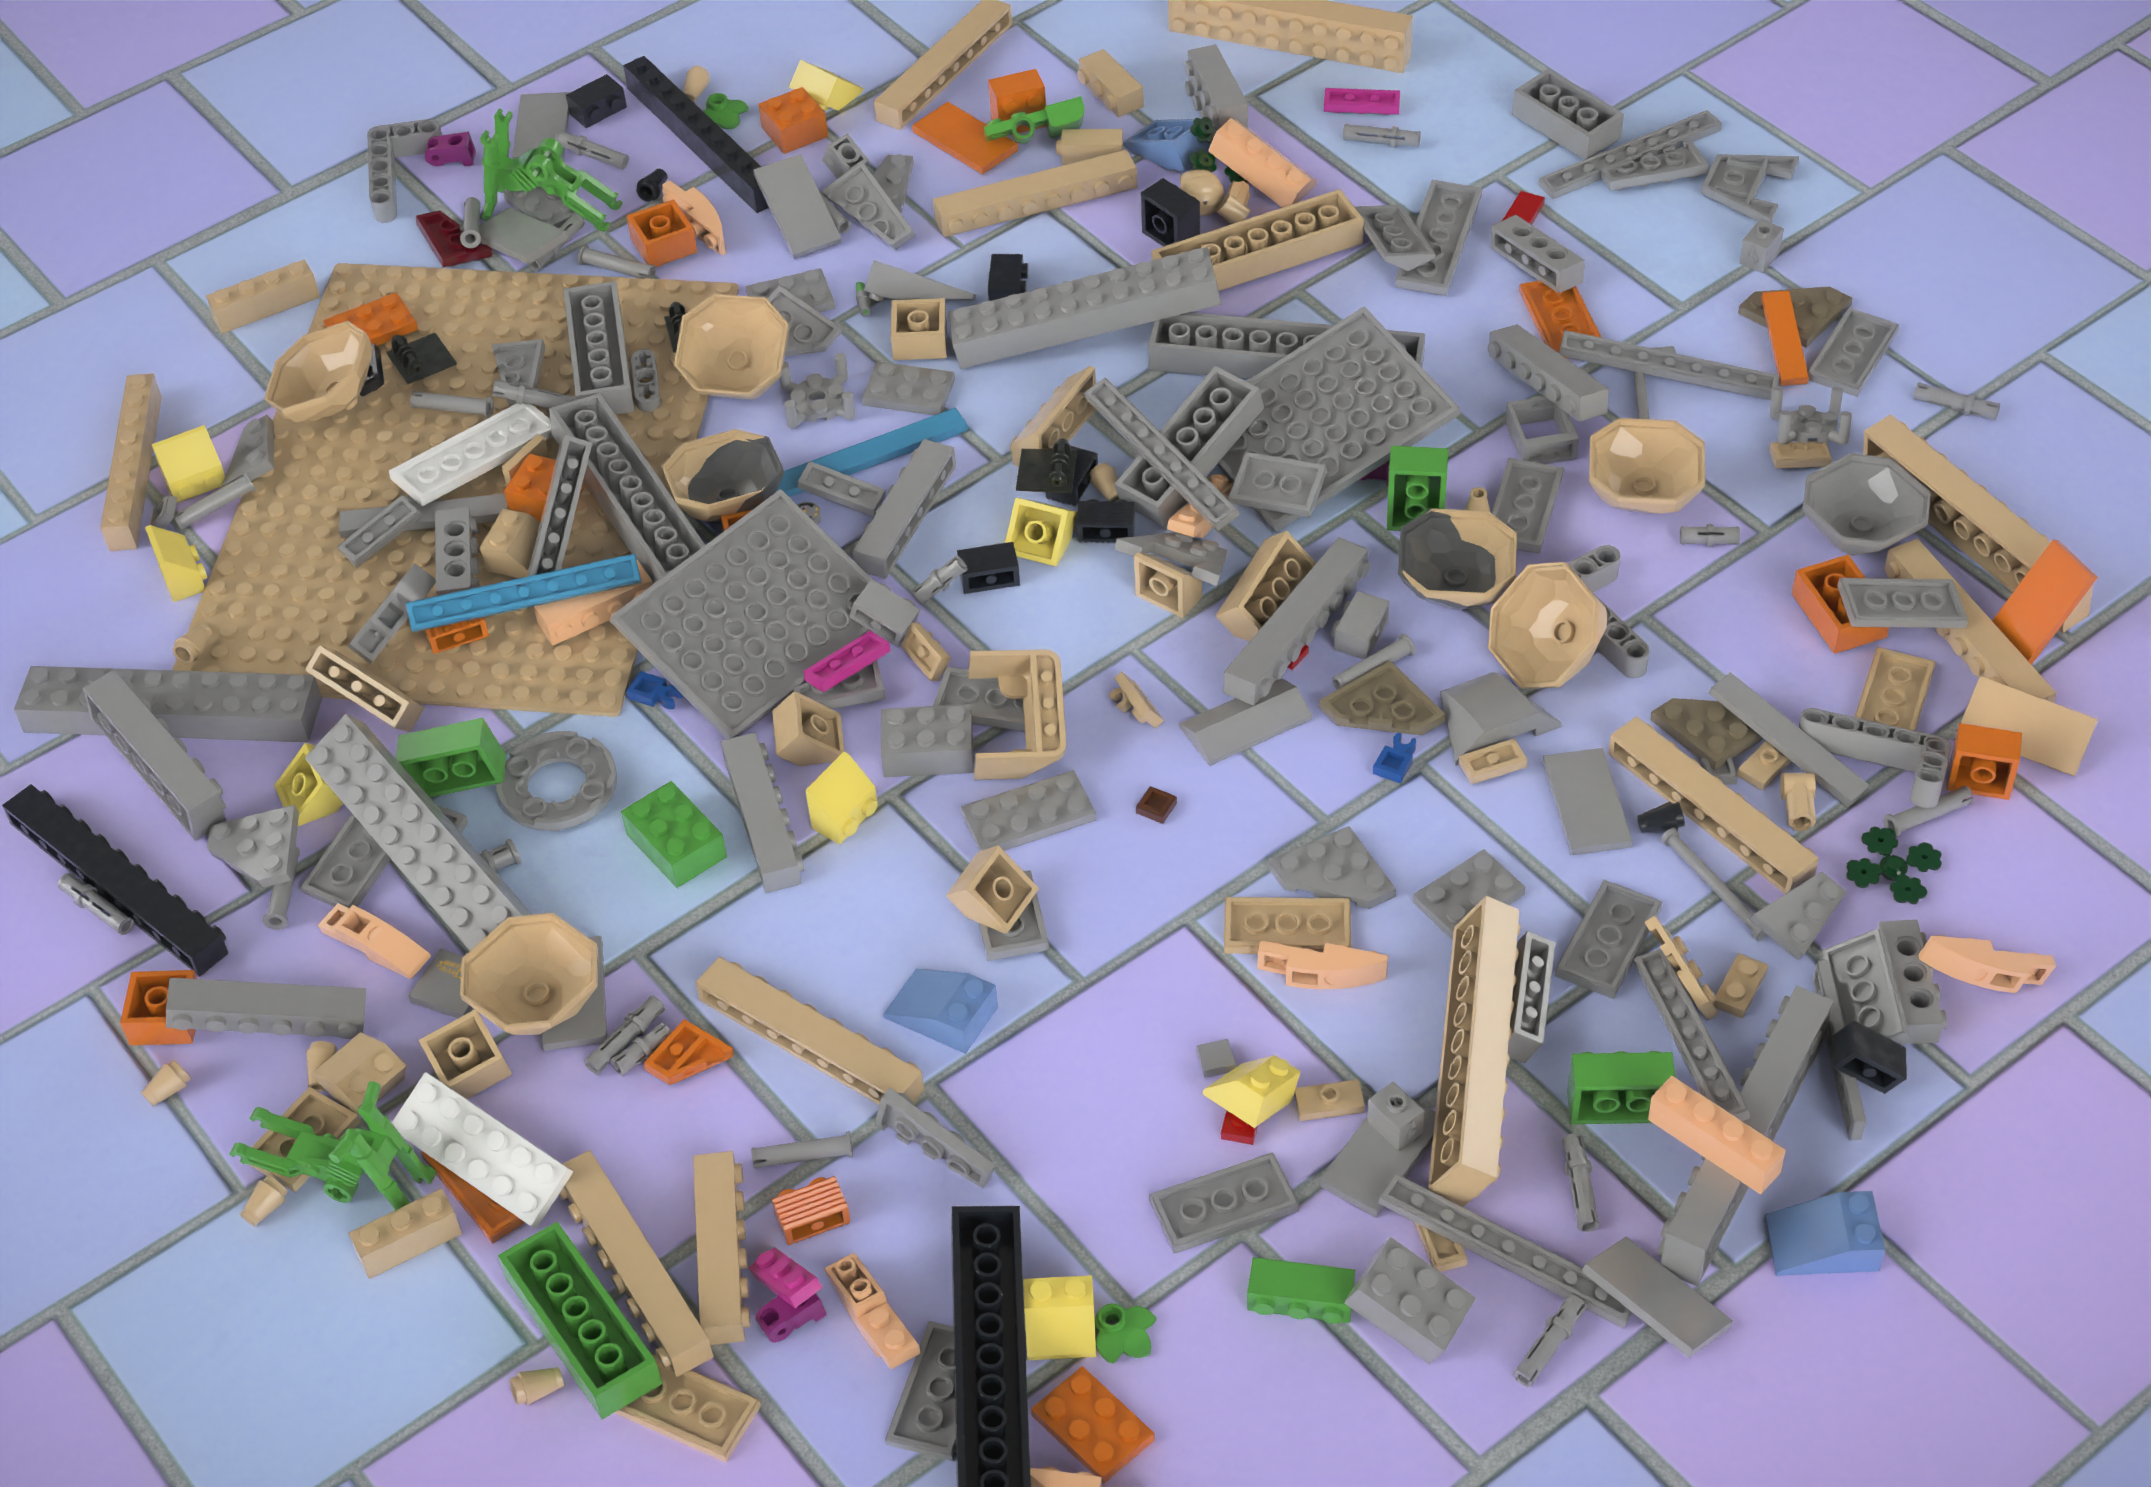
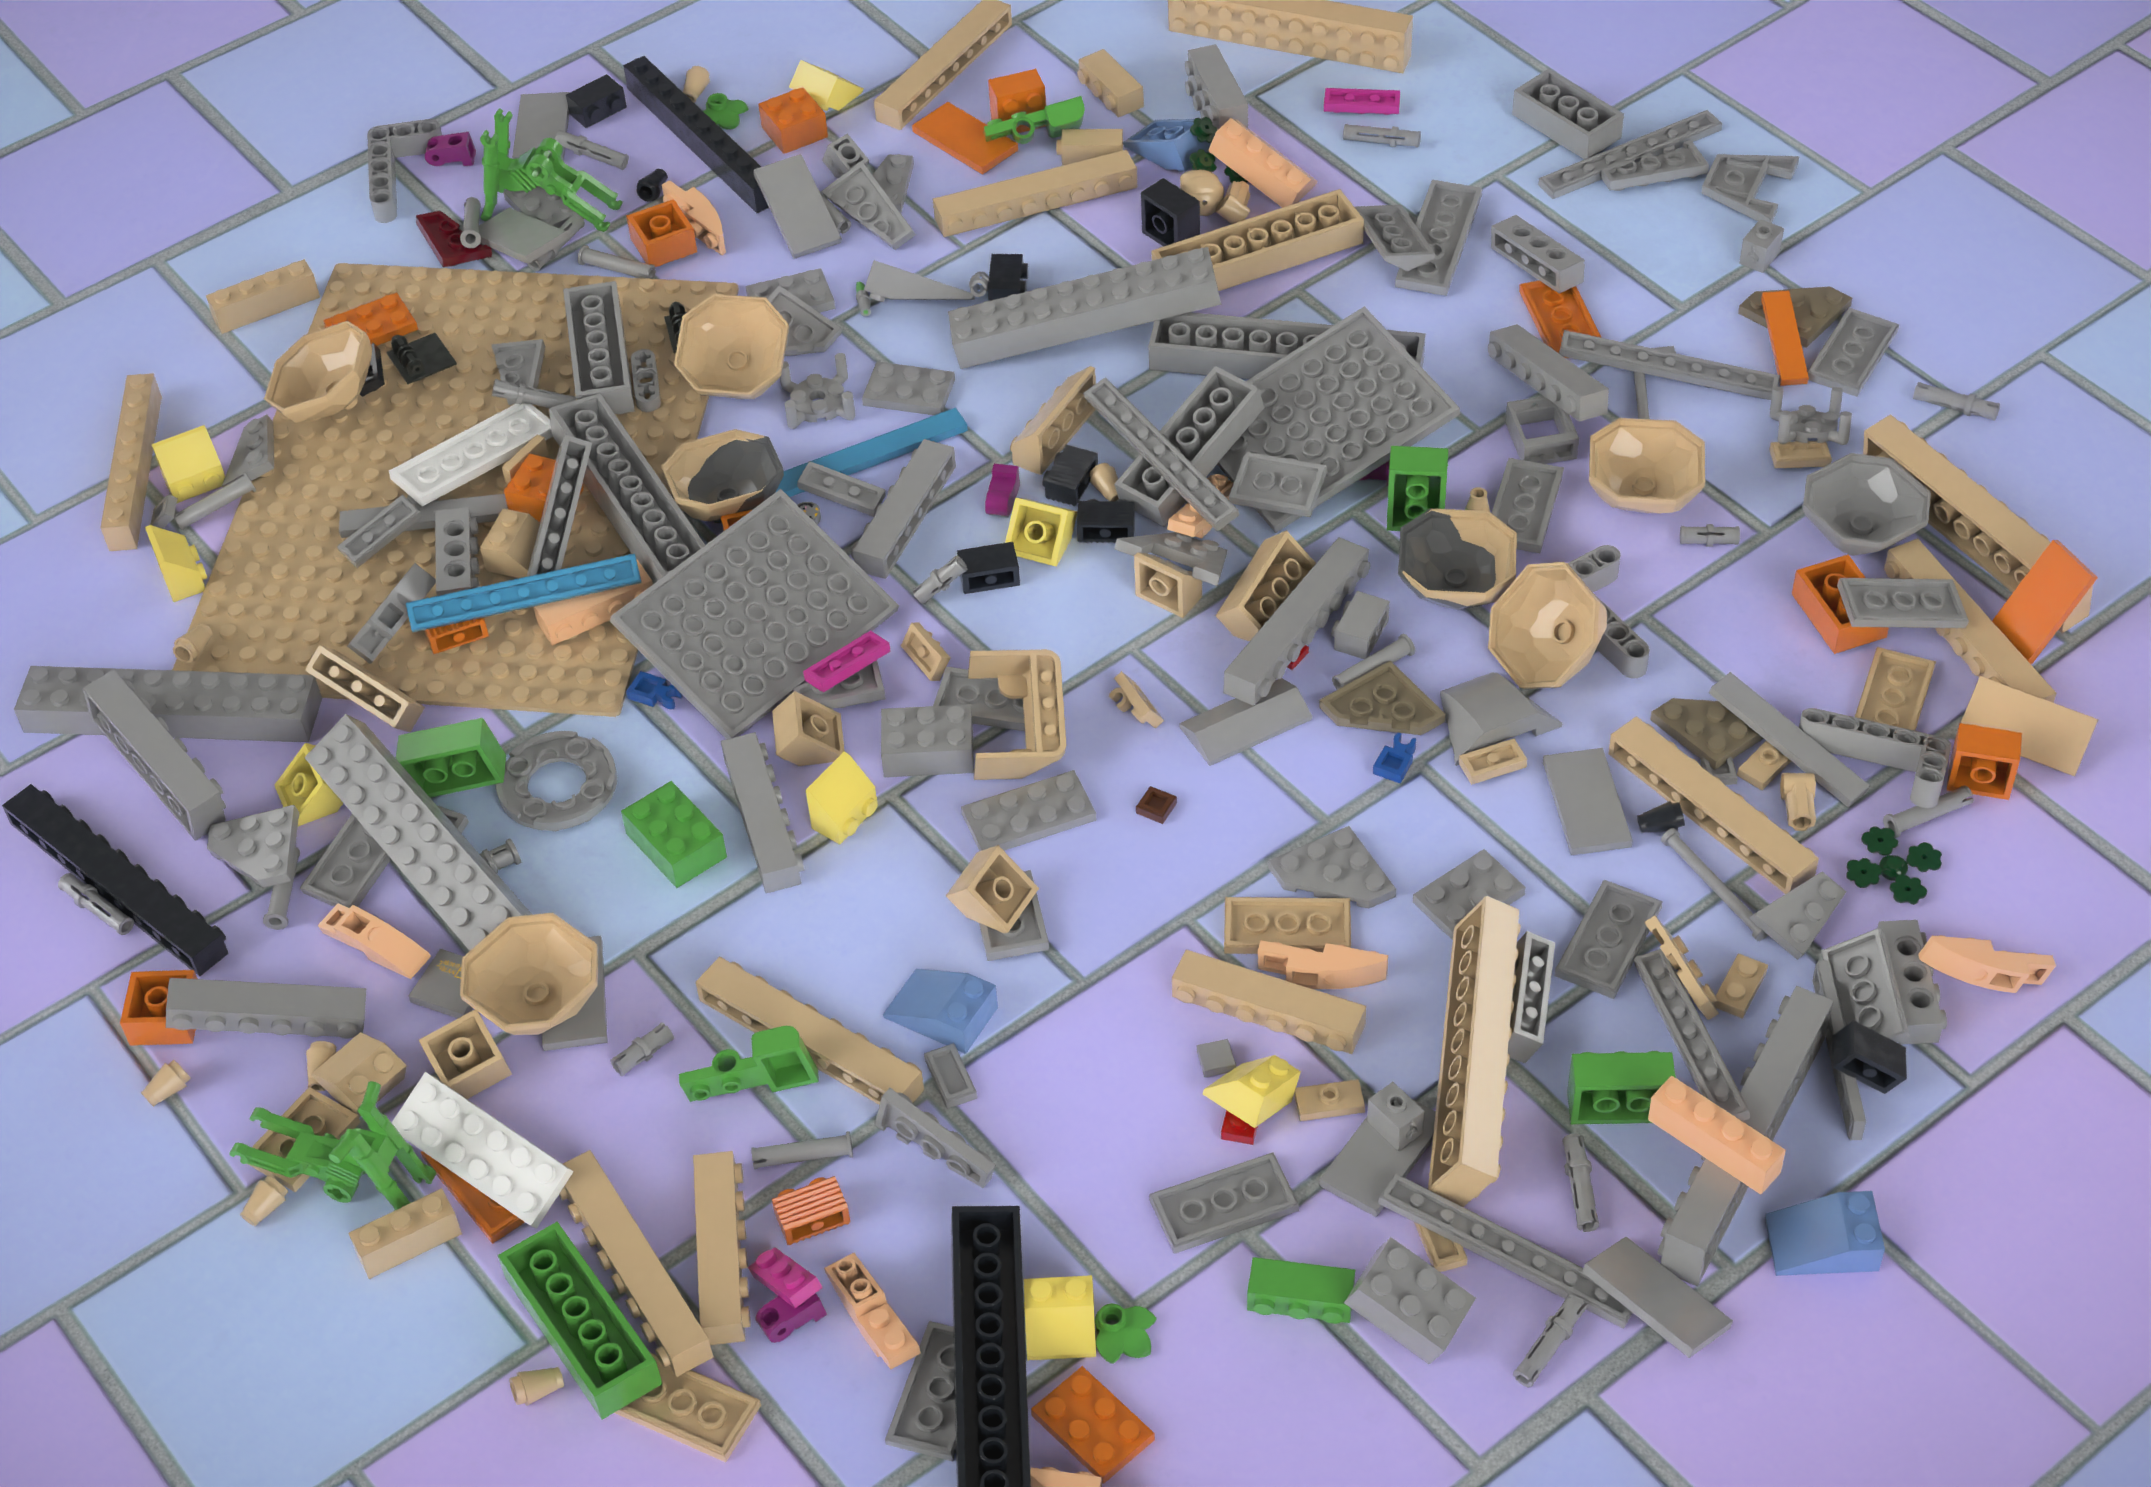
(452, 403): light grey pin -> none
(634, 1026): light grey pin -> none
(686, 1054): orange wing -> none
(776, 1060): none -> bright green plate
(884, 612): light grey brick -> none
(919, 329): tan brick -> none
(950, 1076): none -> light grey tile
(974, 286): none -> light grey pin
(1002, 490): none -> magenta leg
(1047, 469): pearl dark grey hinge -> none
(1269, 1001): none -> tan brick
(1526, 206): red tile -> none

